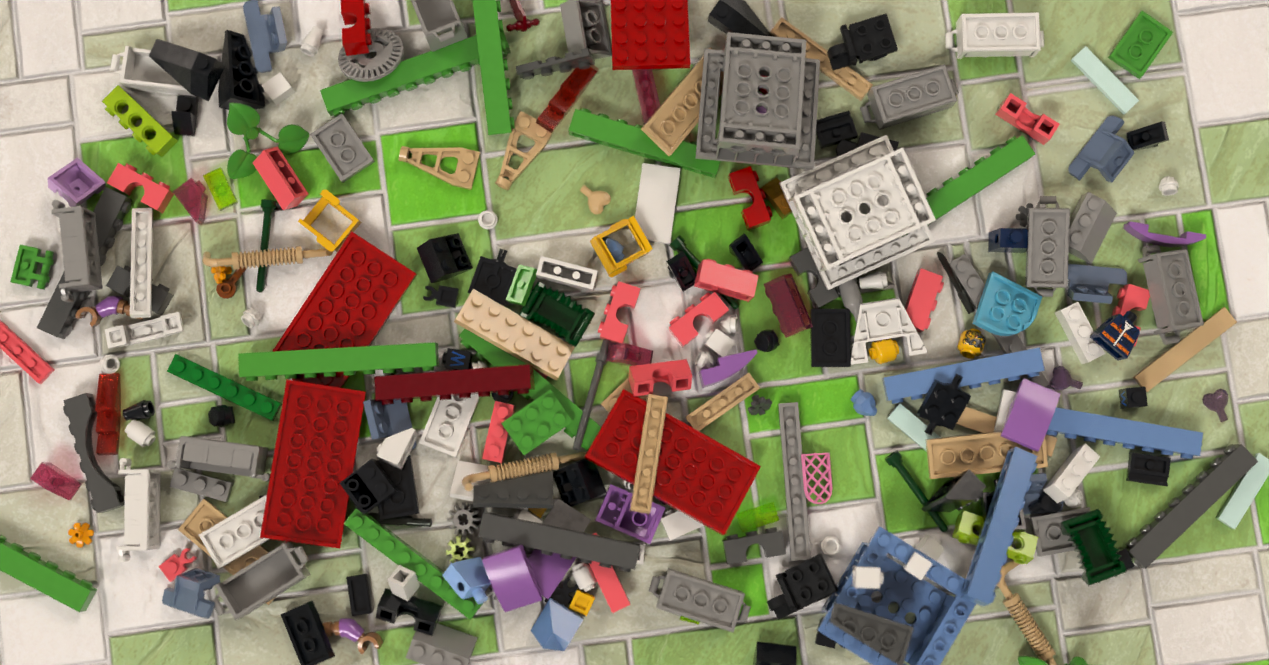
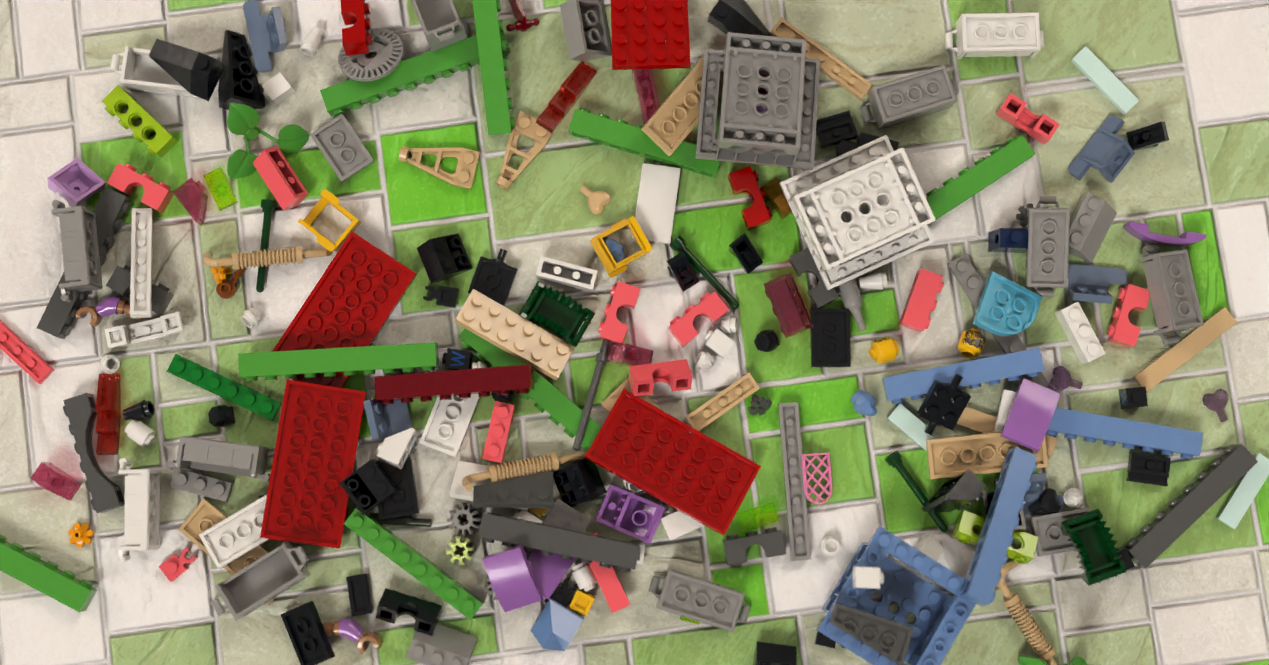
(26, 266): bright green plate -> none
(185, 116): black slope -> none
(189, 592): sand blue plate -> none
(403, 583): white brick -> none
(468, 579): light blue torso -> none
(487, 219): white plate -> none
(521, 285): bright green plate -> none
(537, 422): bright green plate -> none
(555, 64): dark grey wing -> none
(649, 454): tan tile -> none
(726, 280): coral brick -> none
(726, 367): medium lavender slope -> none
(802, 586): black plate -> none
(863, 41): black plate -> none
(883, 321): white wing -> none
(918, 566): white tile -> none
(961, 294): pearl dark grey piece -> none
(1071, 473): white brick -> none
(1117, 335): dark blue torso -> none
(1140, 44): bright green plate -> none
(1168, 186): white plate -> none

